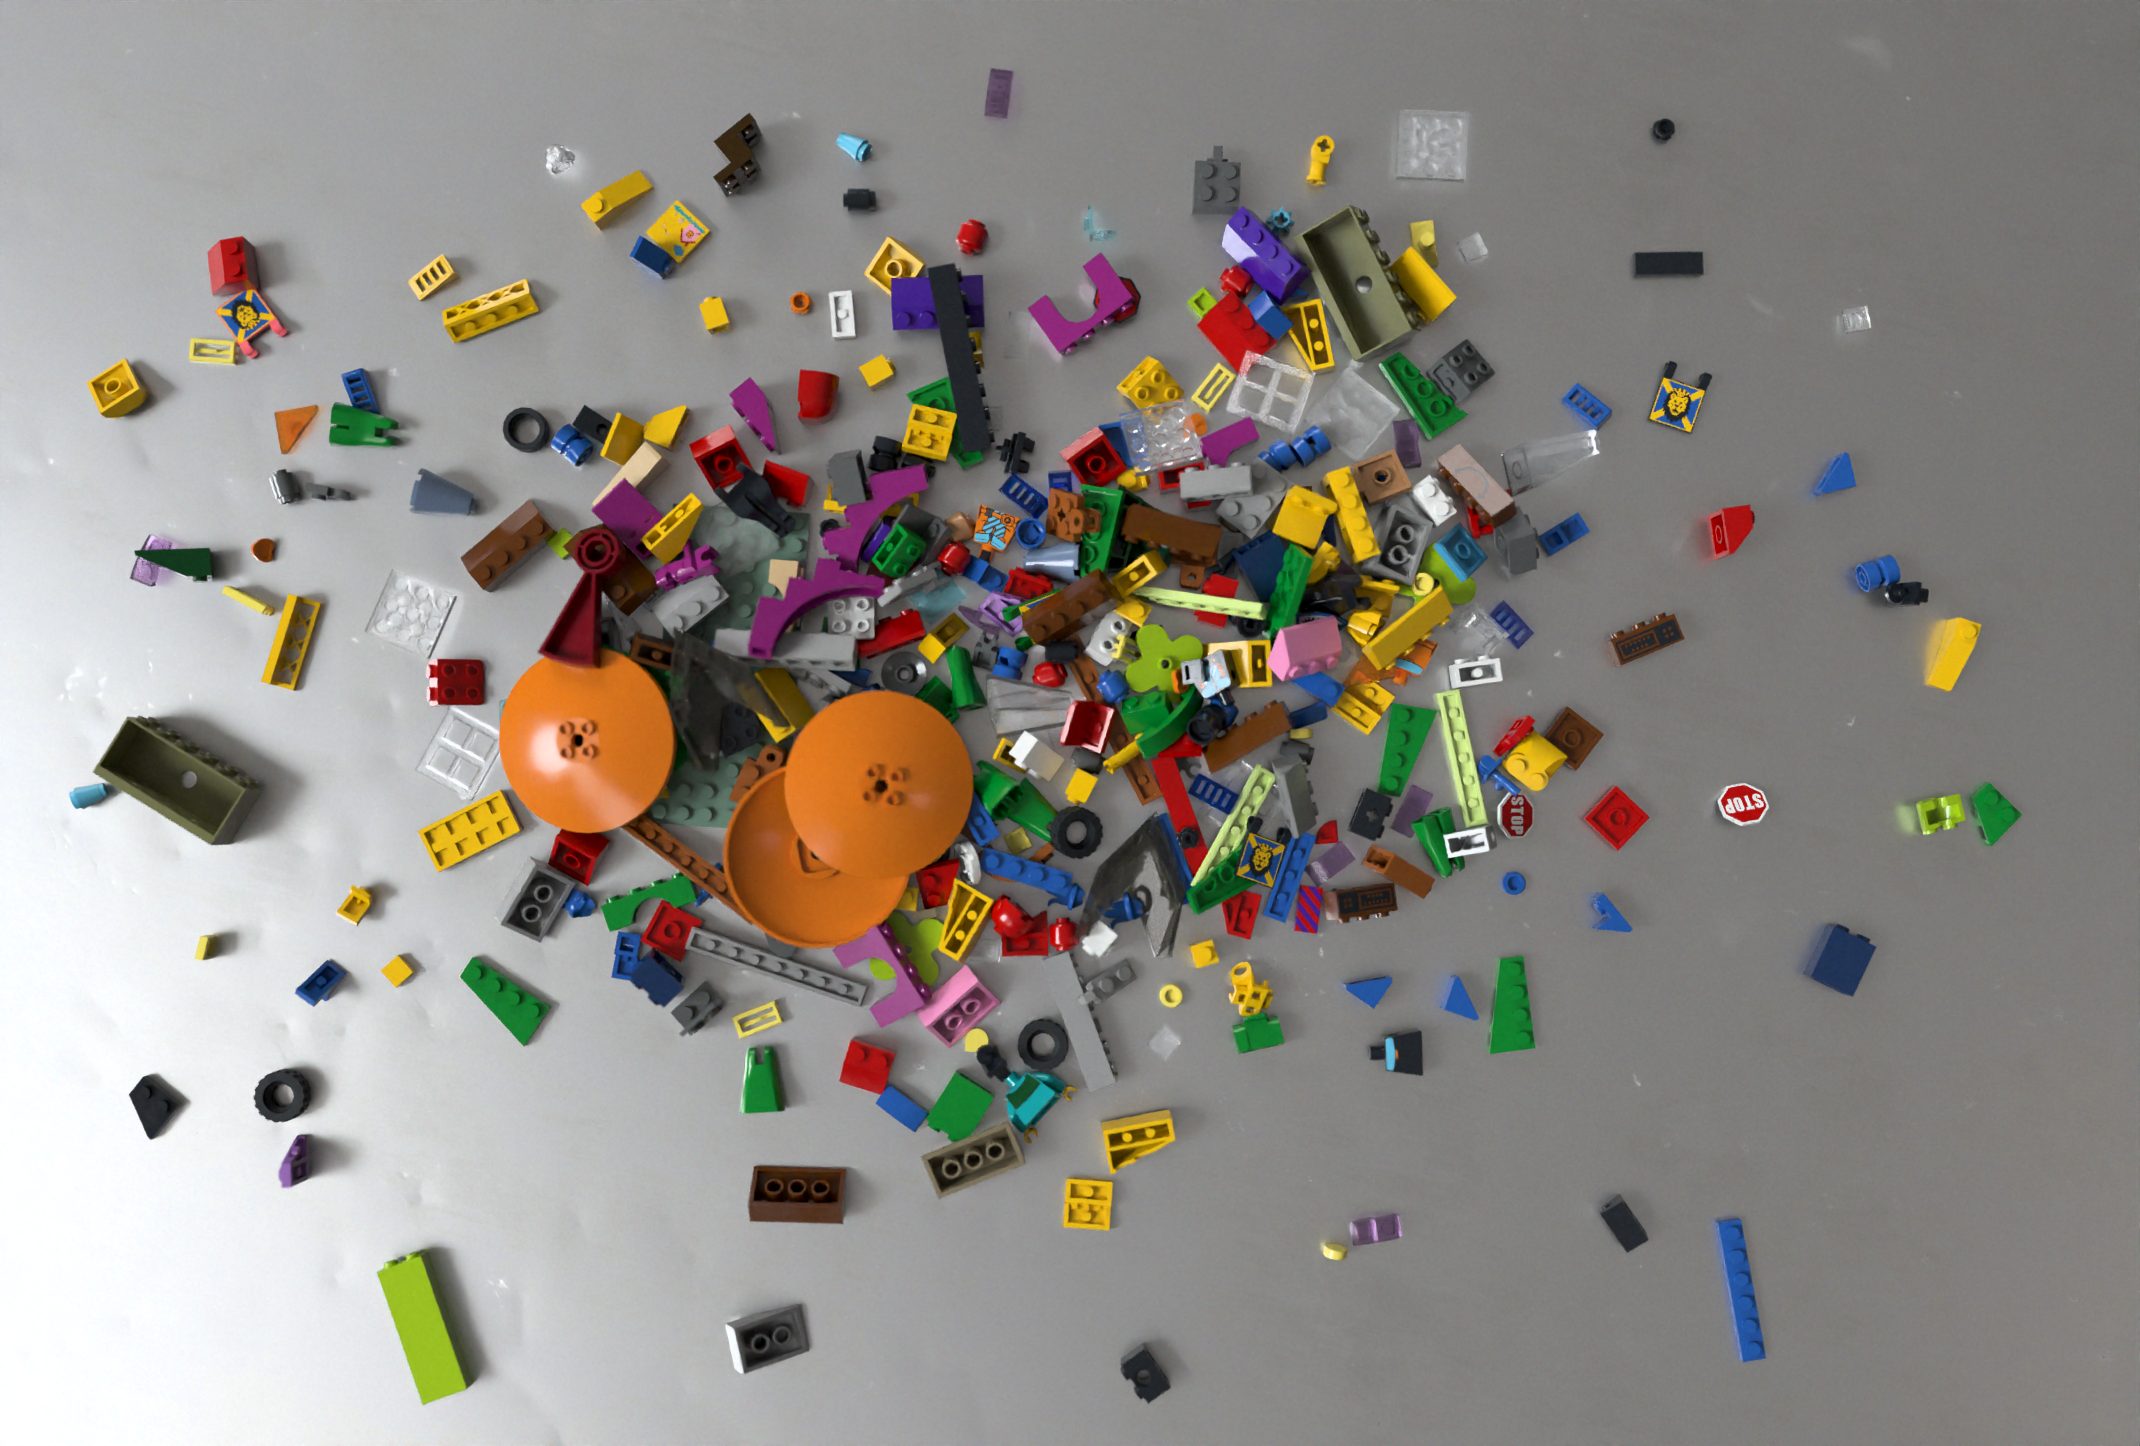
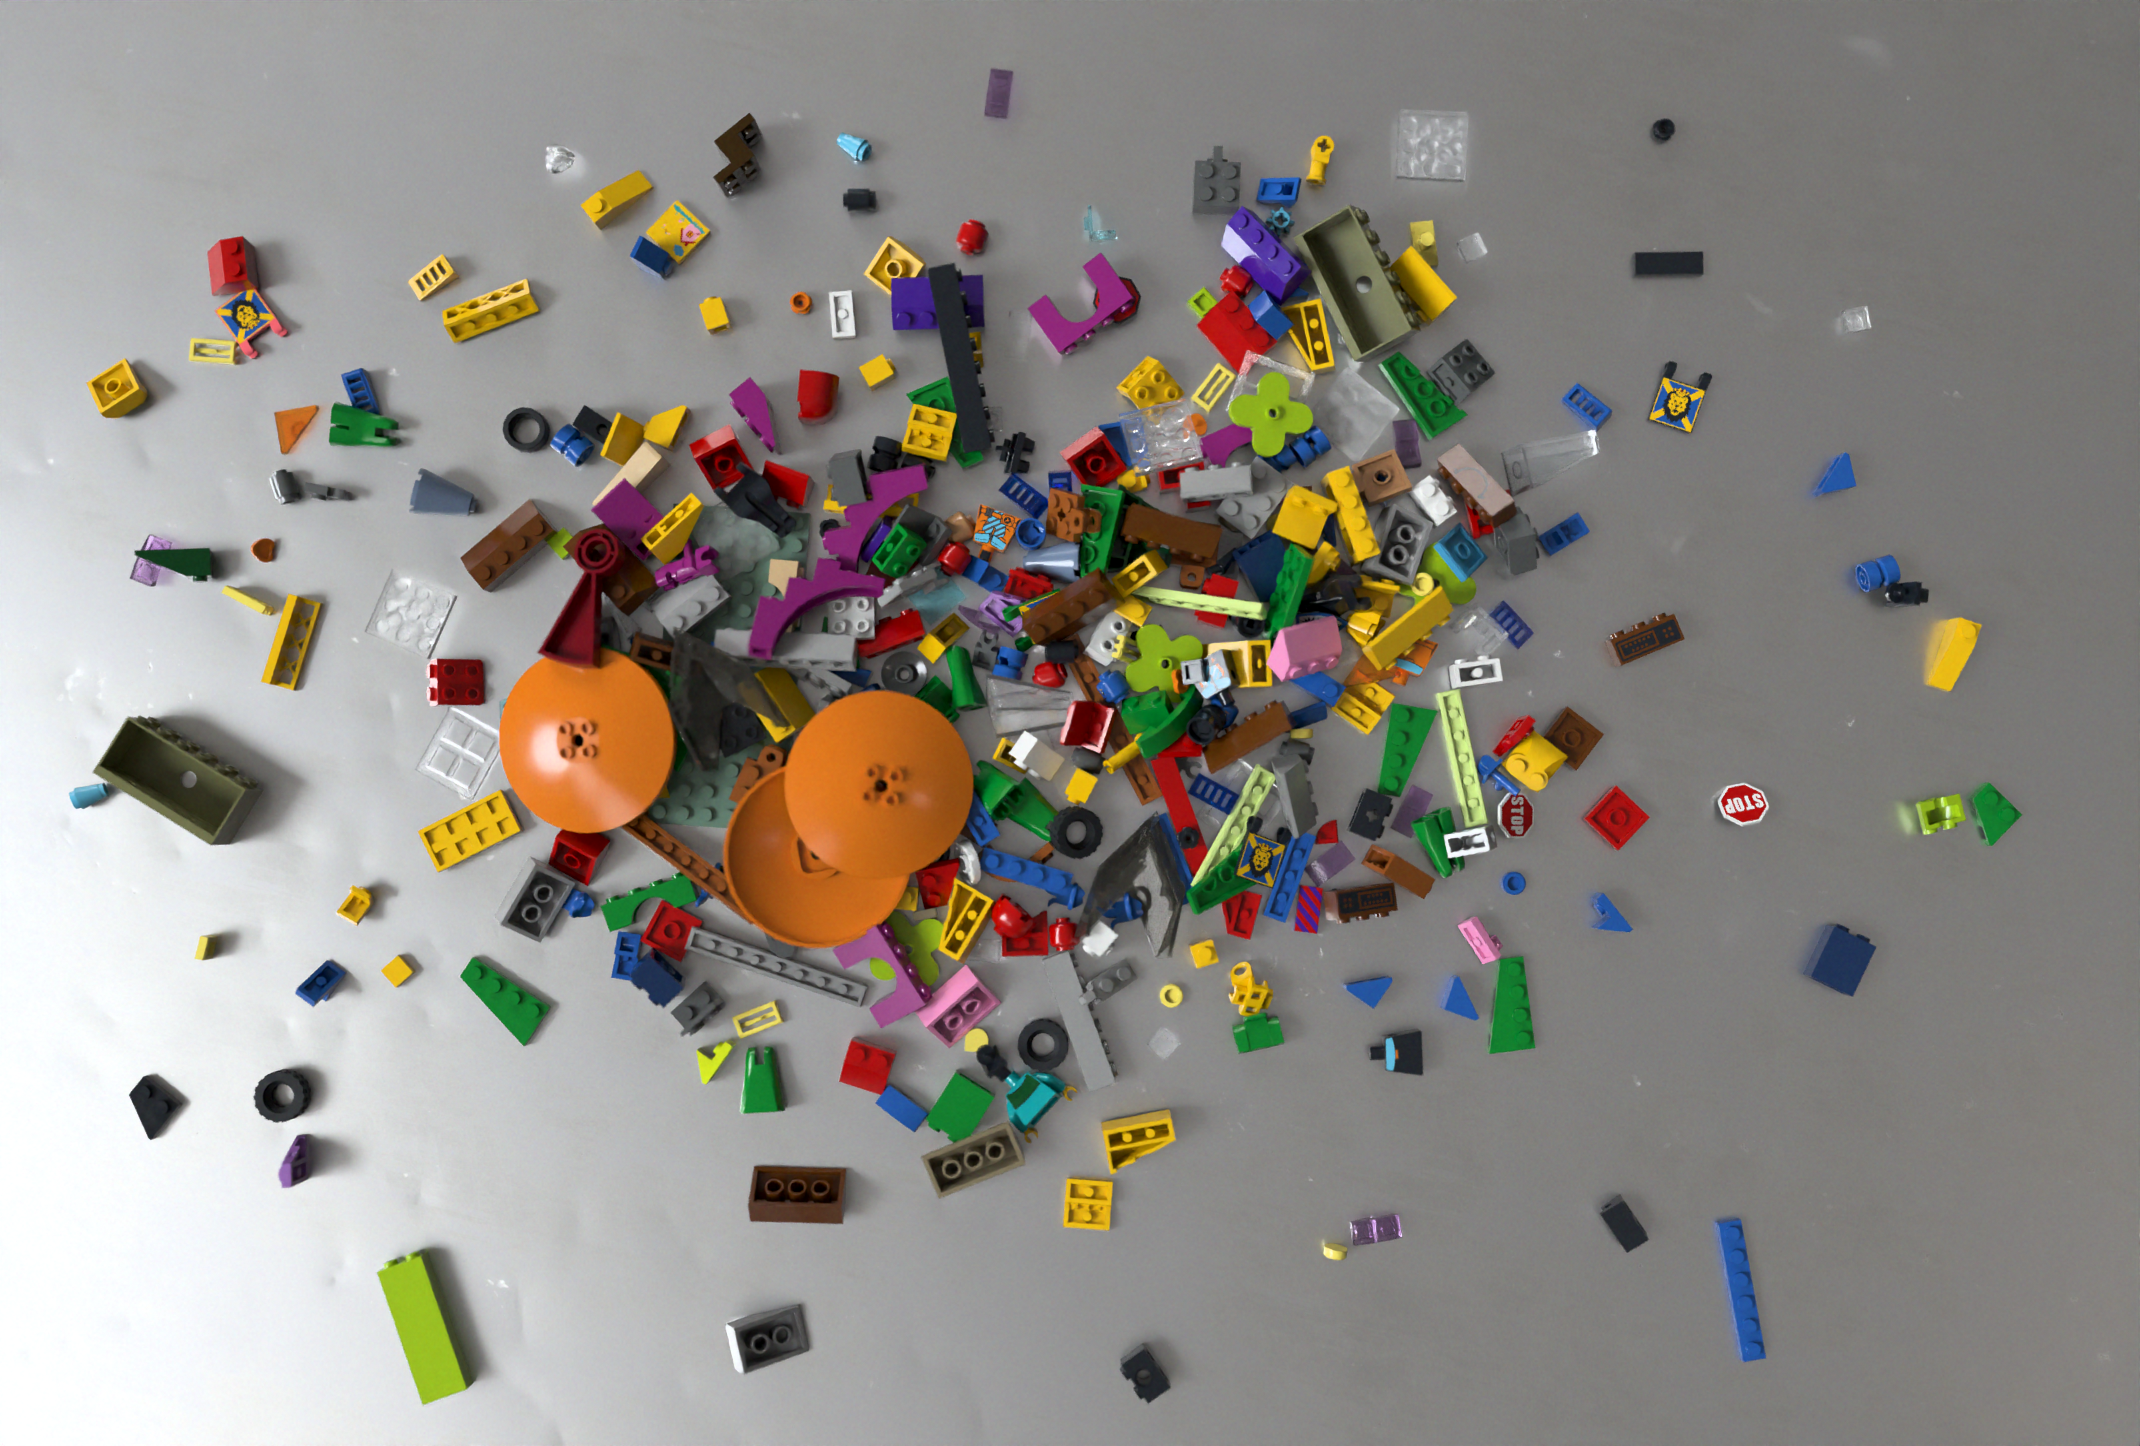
(709, 1064): none -> neon yellow slope
(1018, 841): light yellow tile -> none
(1270, 431): none -> lime plant
(1279, 191): none -> blue slope
(1485, 947): none -> bright pink hinge
(1730, 528): red slope -> none

